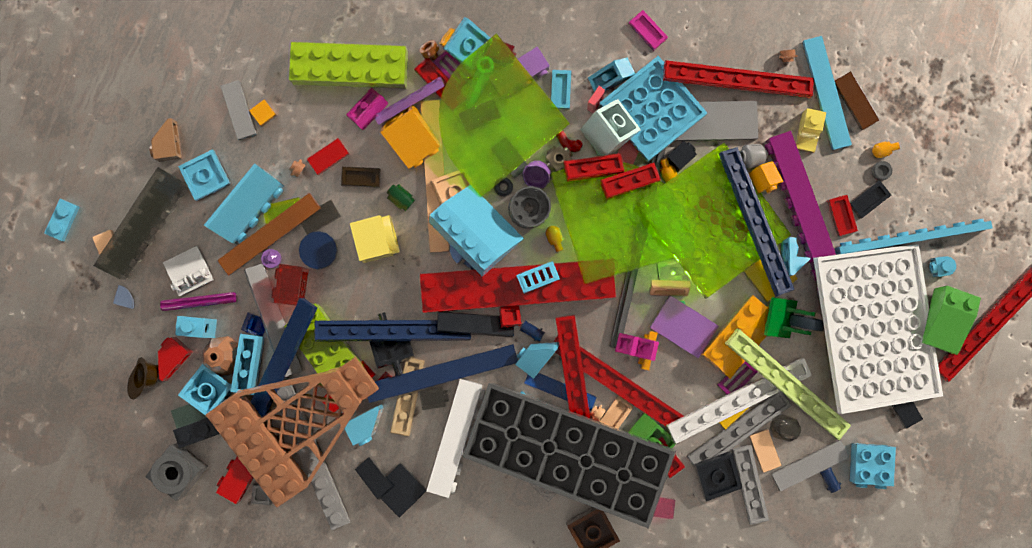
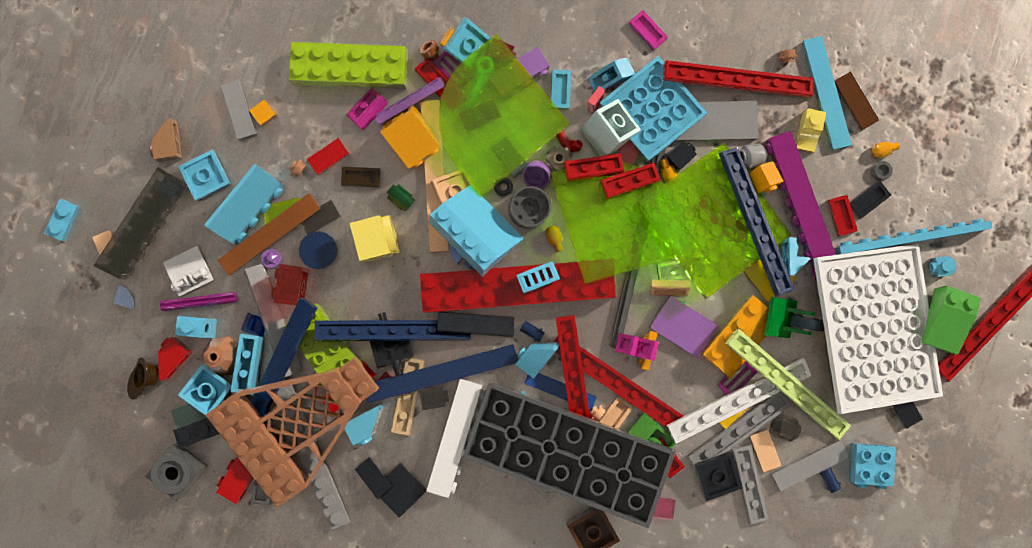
(510, 316): red plate -> none

